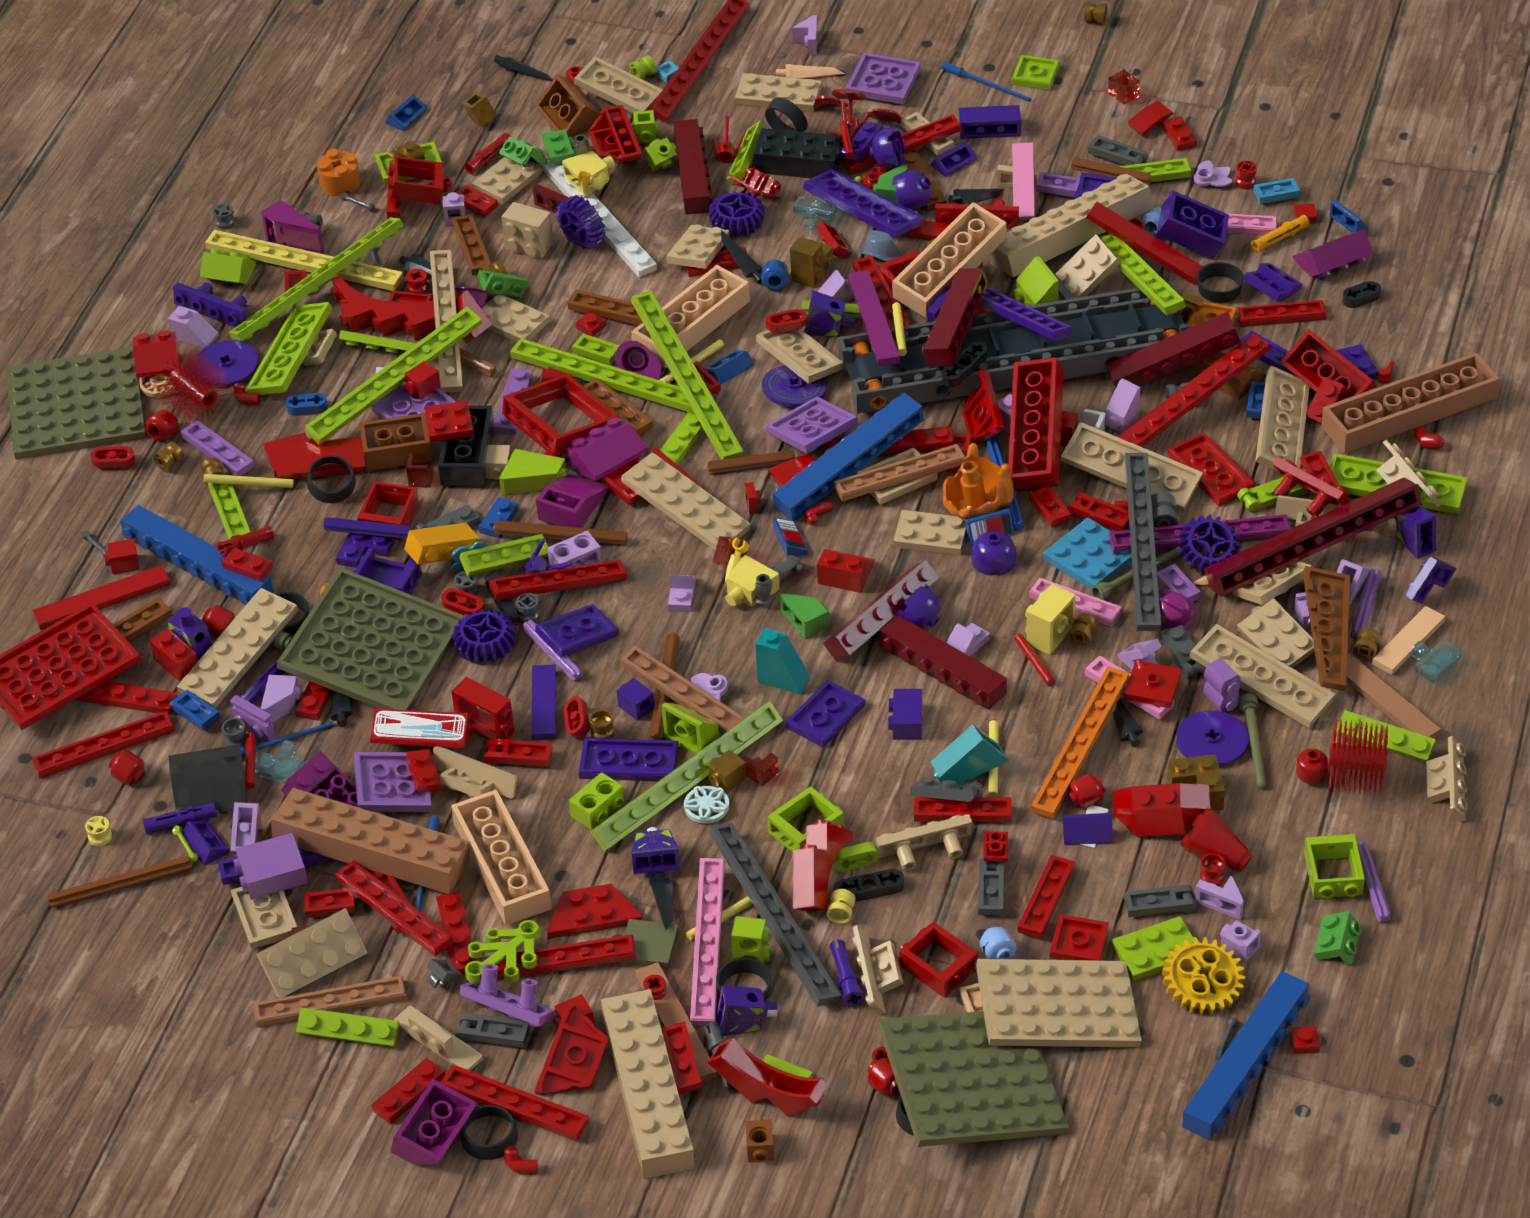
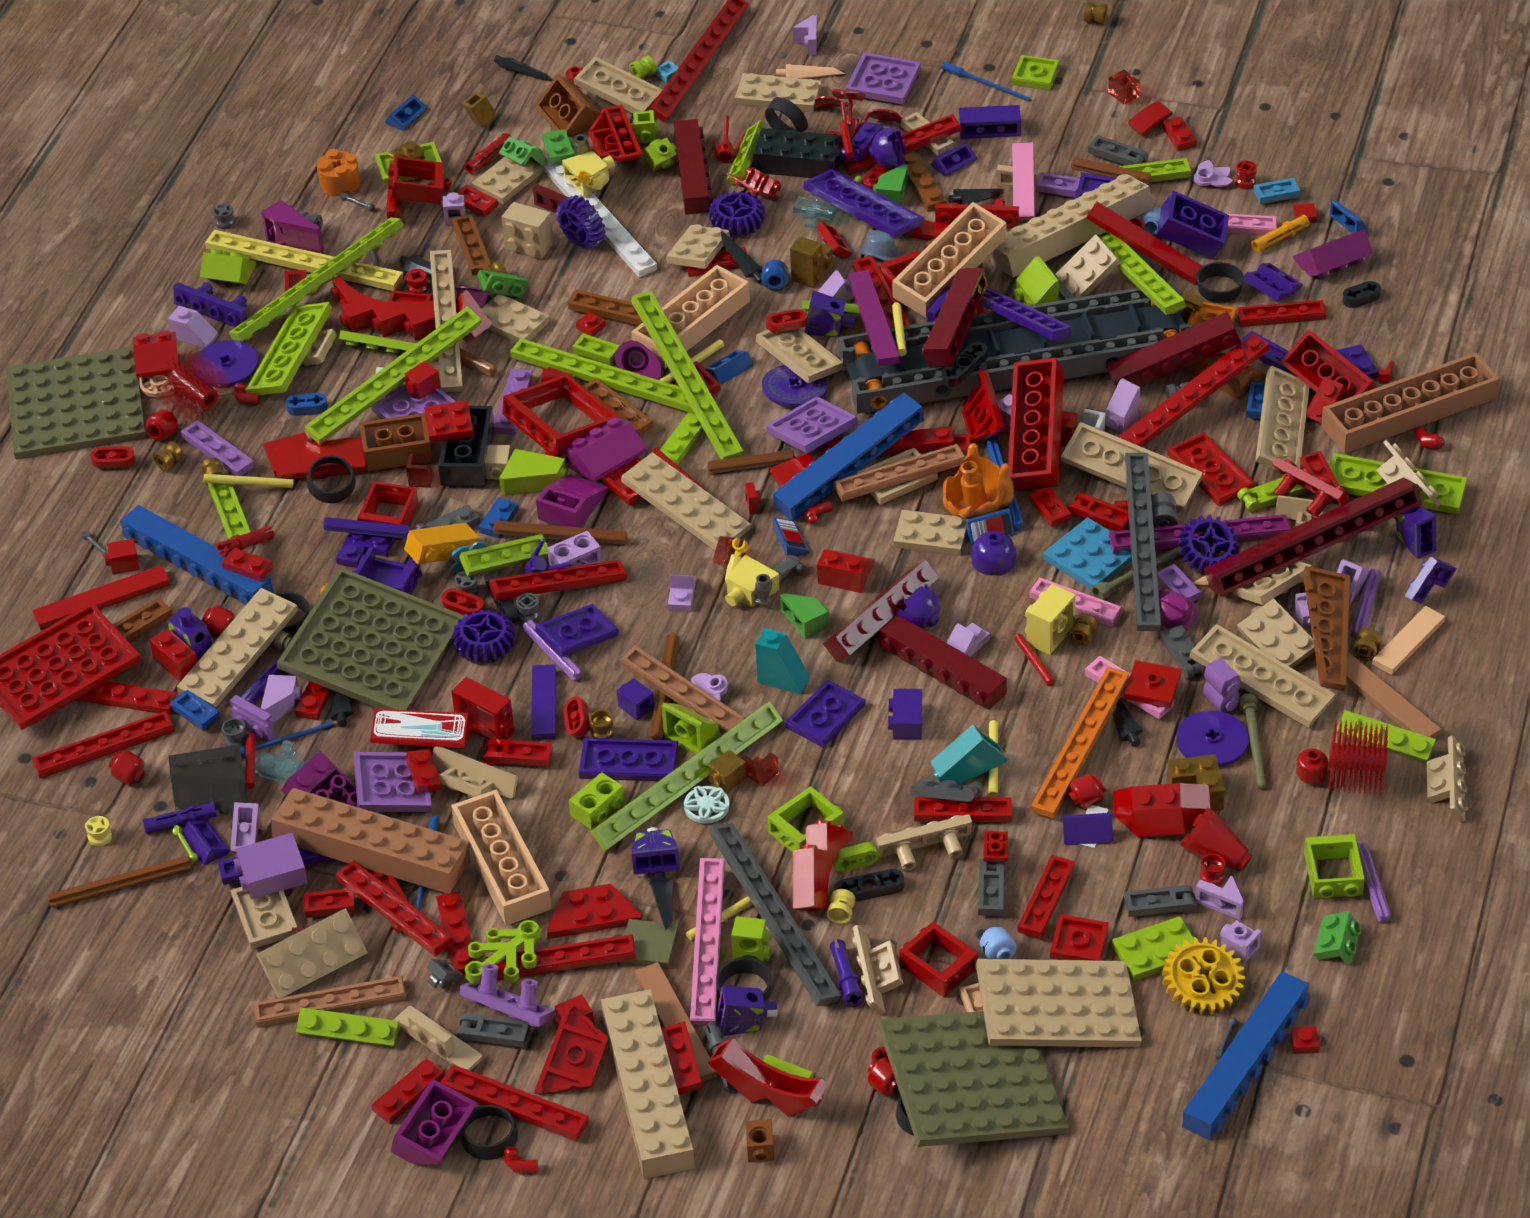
(653, 980): red bush -> none
(912, 189): dark purple cylinder -> none
(1140, 651): lavender slope -> none
(1435, 661): clear light blue plate -> none

